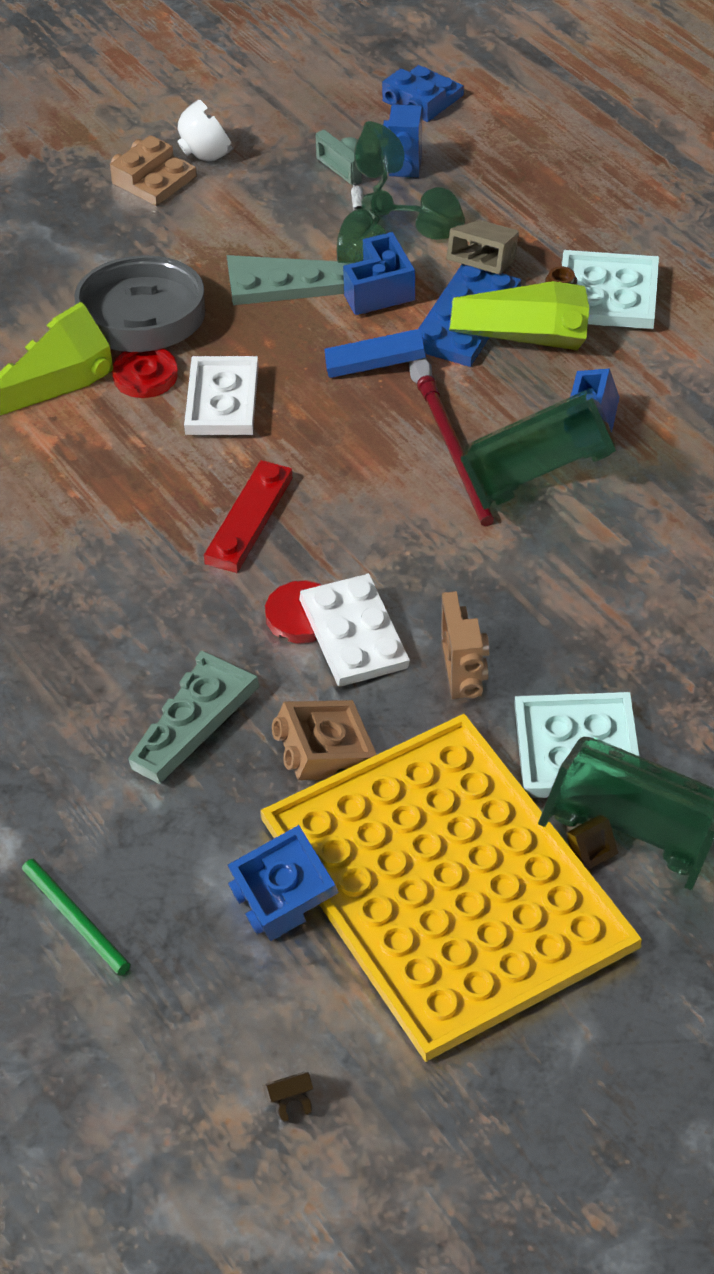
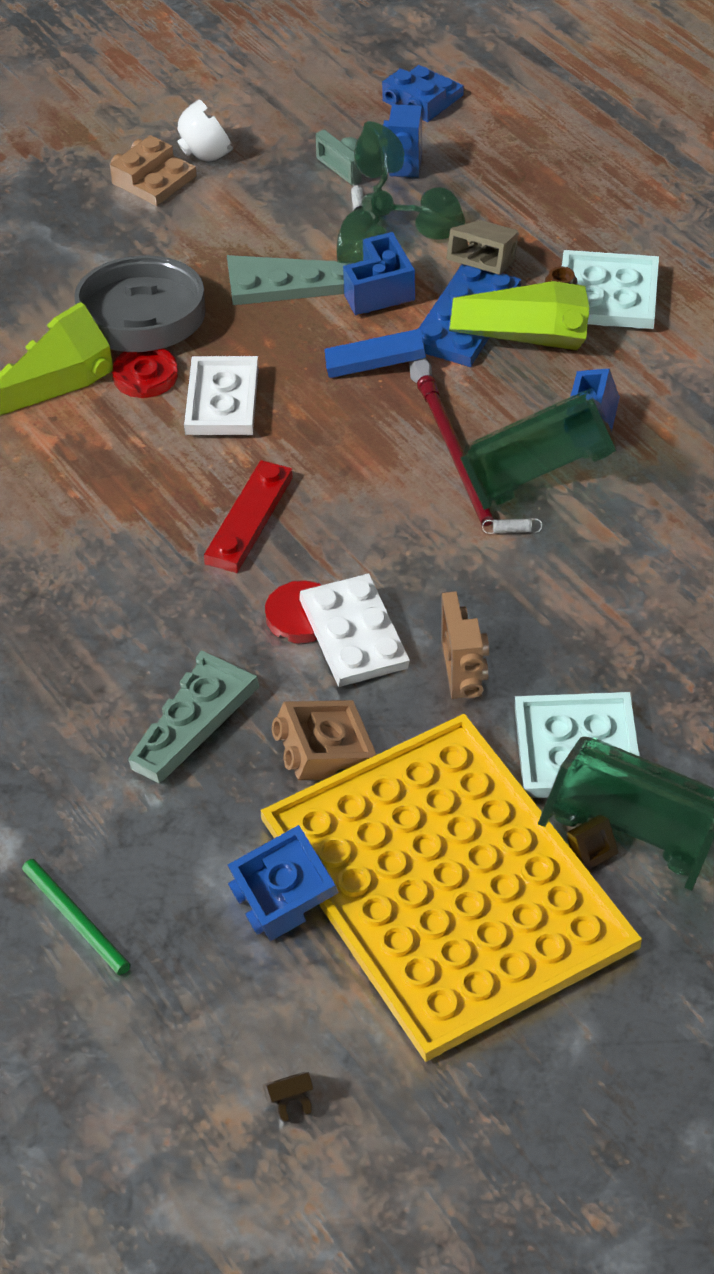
(512, 526): none -> white piece

